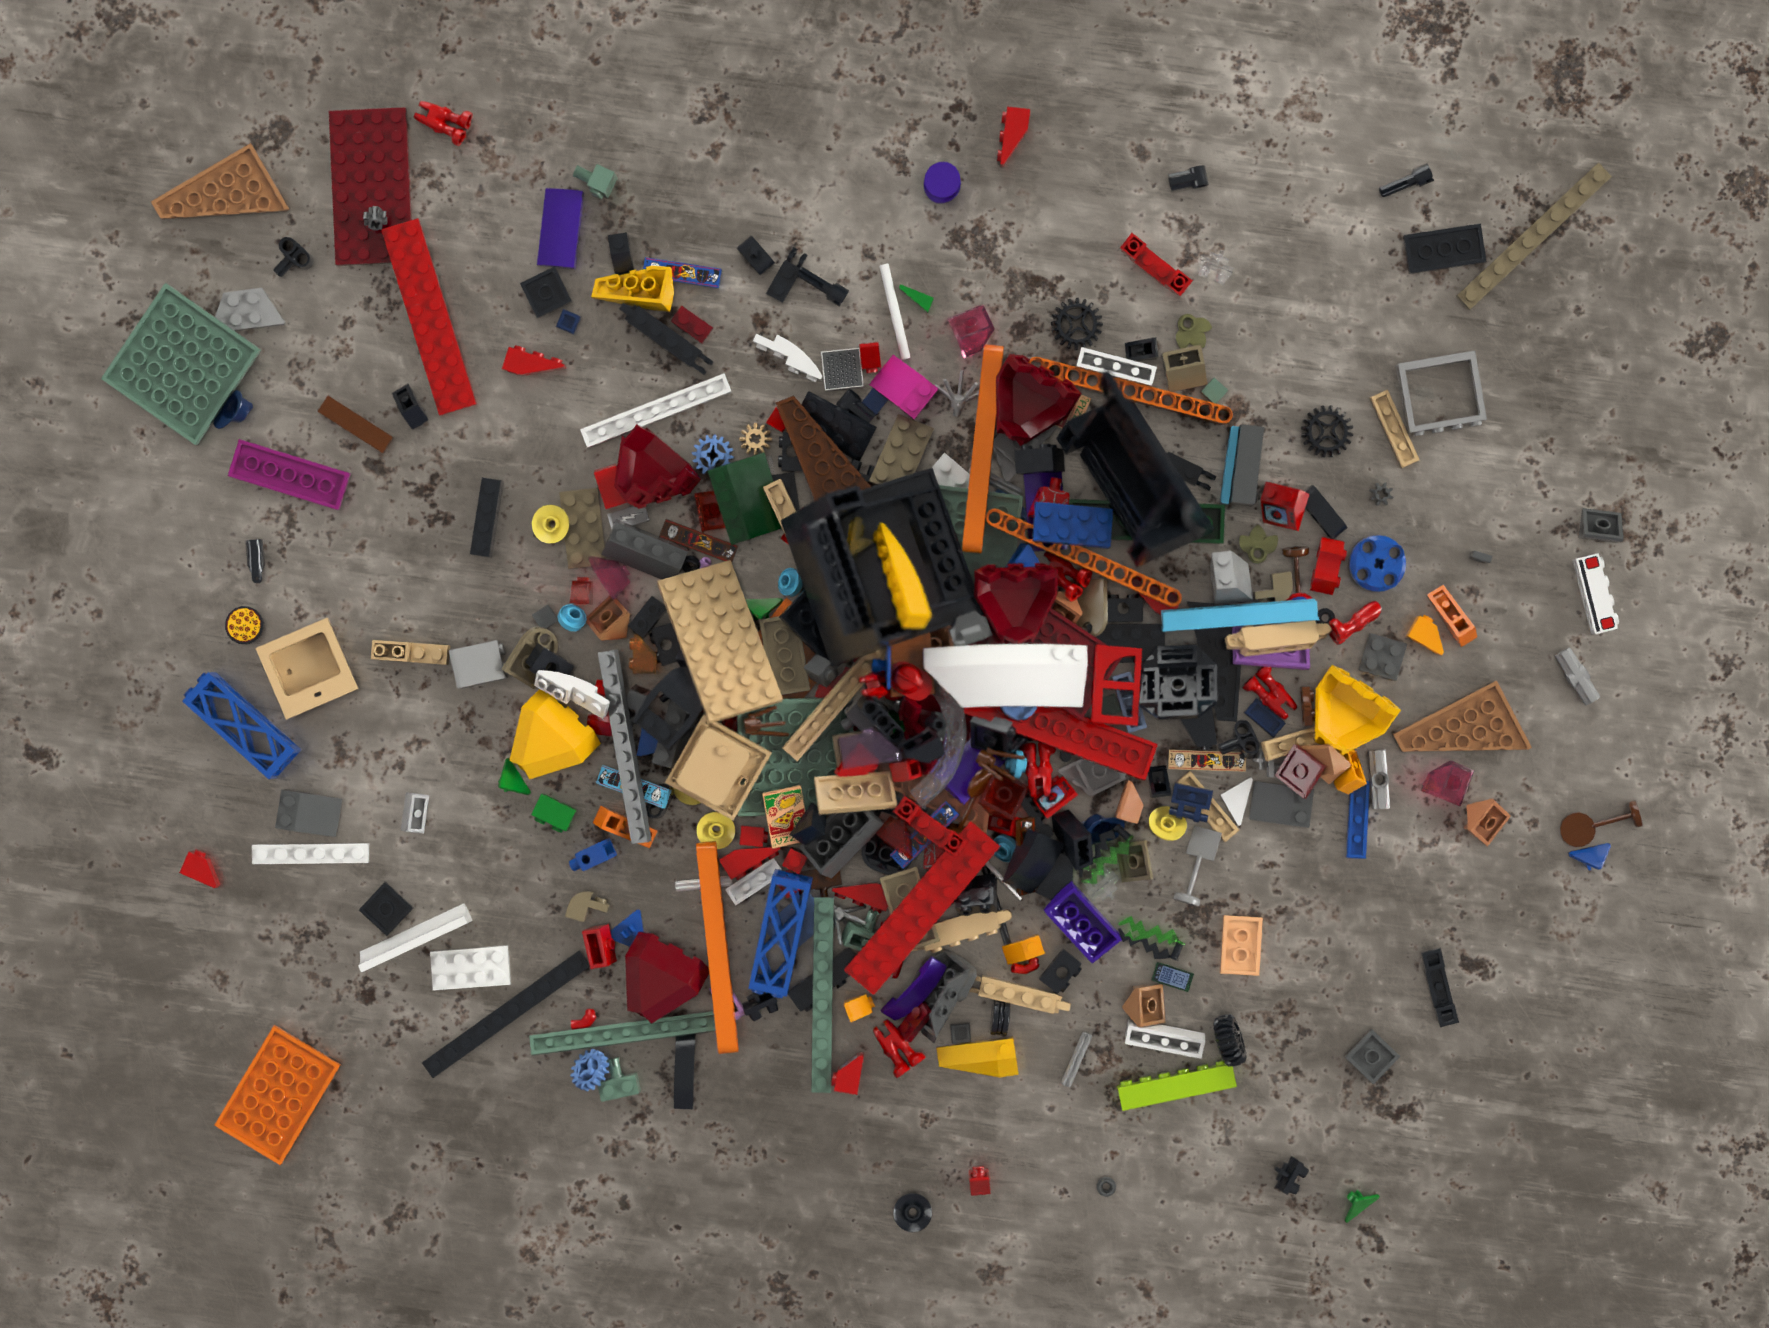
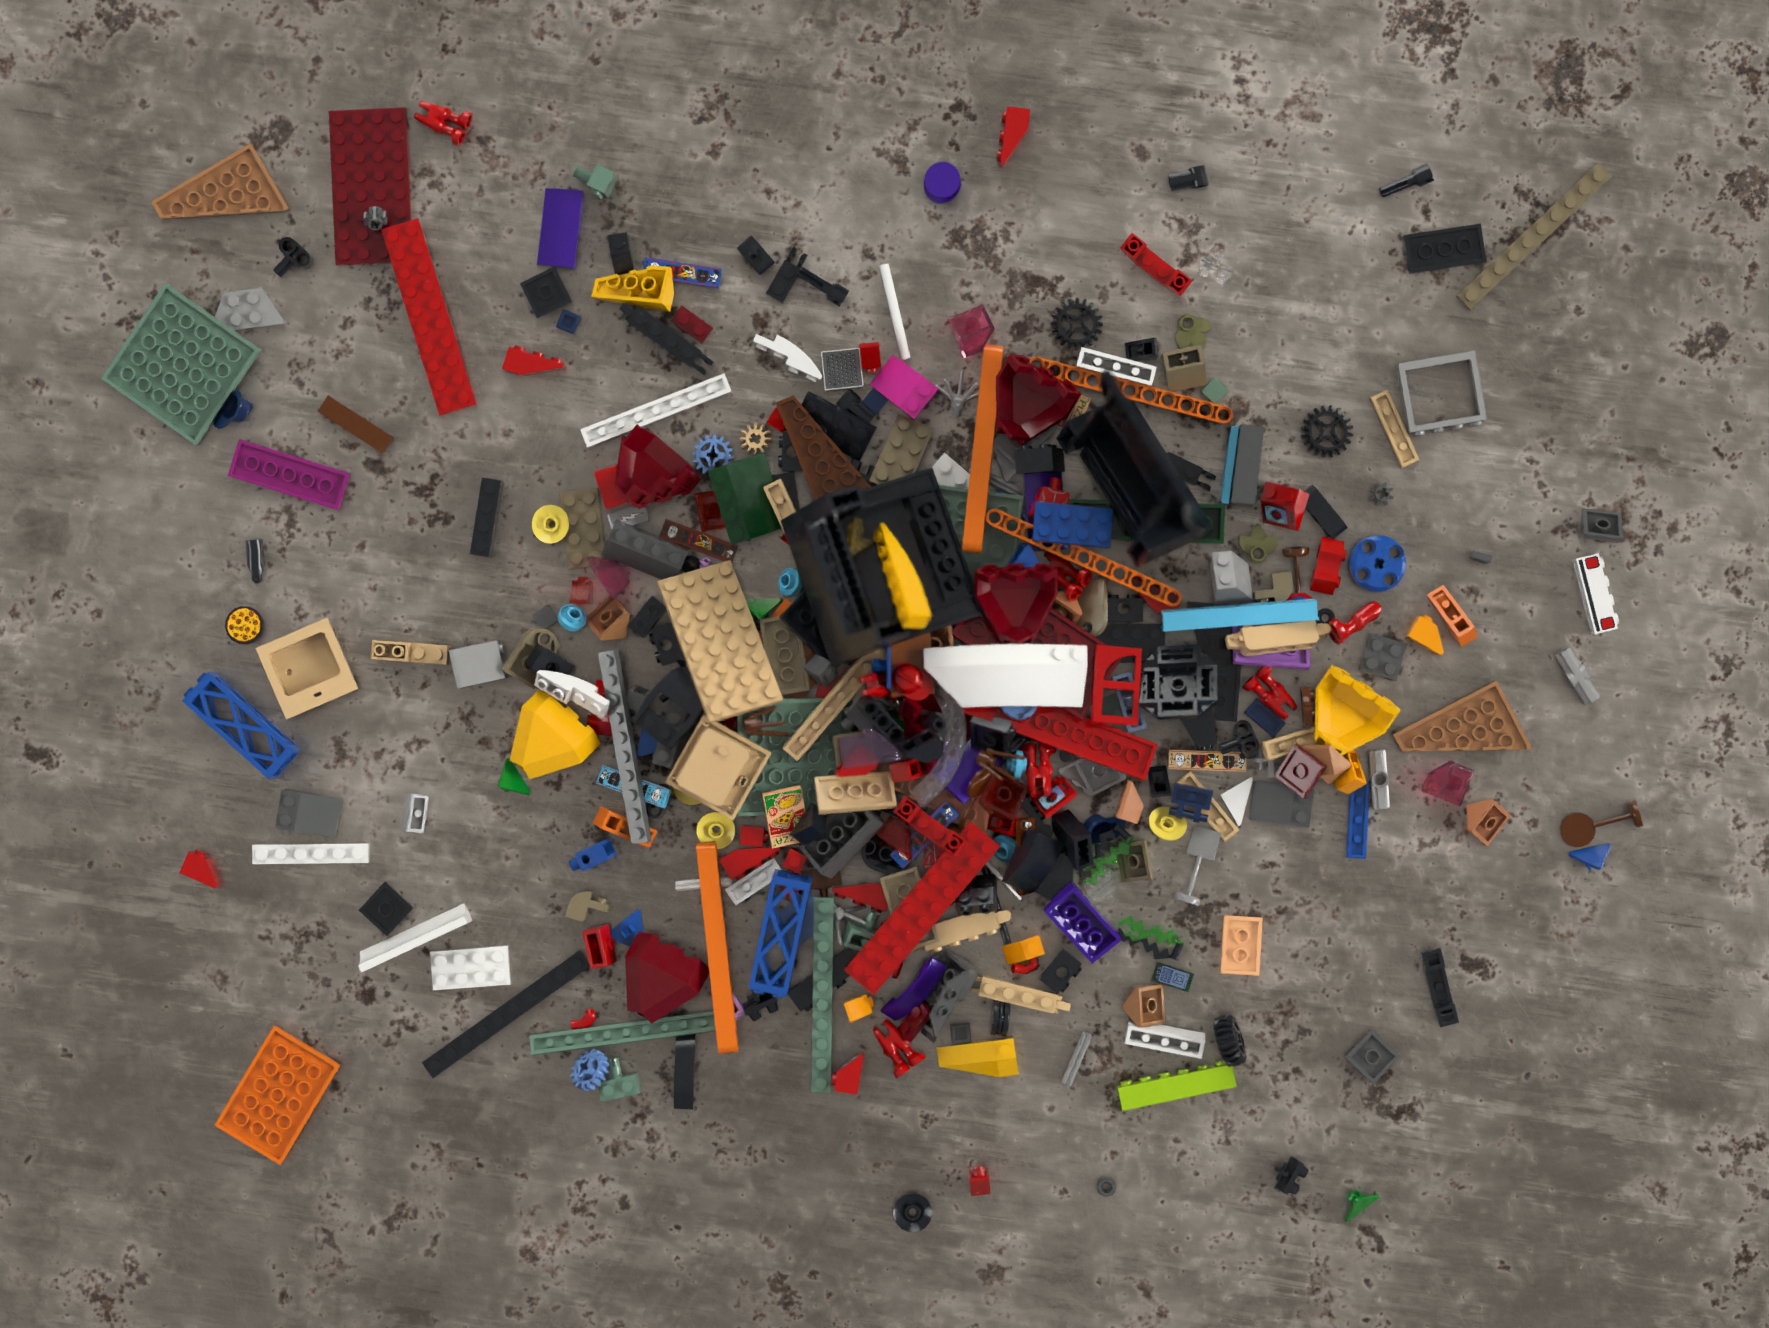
(410, 406): black slope -> none
(553, 812): green piece -> none
(644, 657): clear orange slope -> none
(921, 299): green piece -> none
(969, 629): dark grey slope -> none

